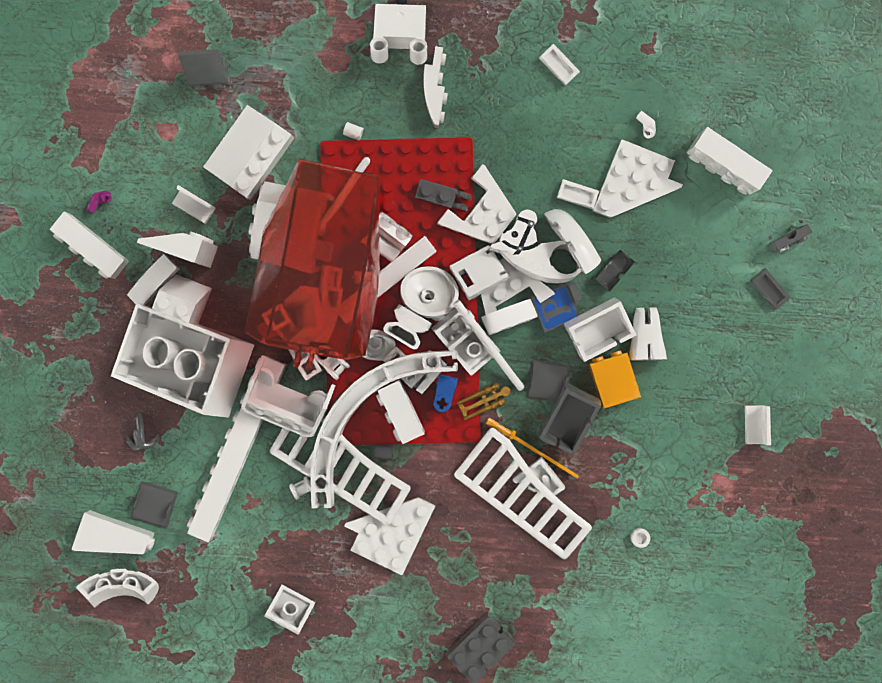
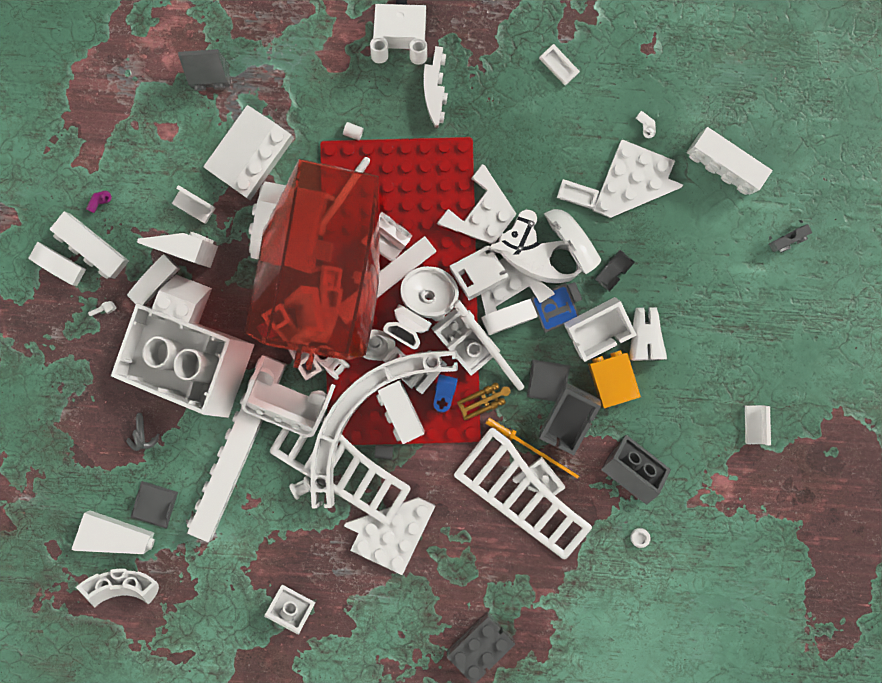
(57, 264): none -> white slope
(107, 306): none -> white hand
(441, 195): dark grey hinge -> none
(636, 470): none -> dark grey slope
(770, 289): dark grey tile -> none

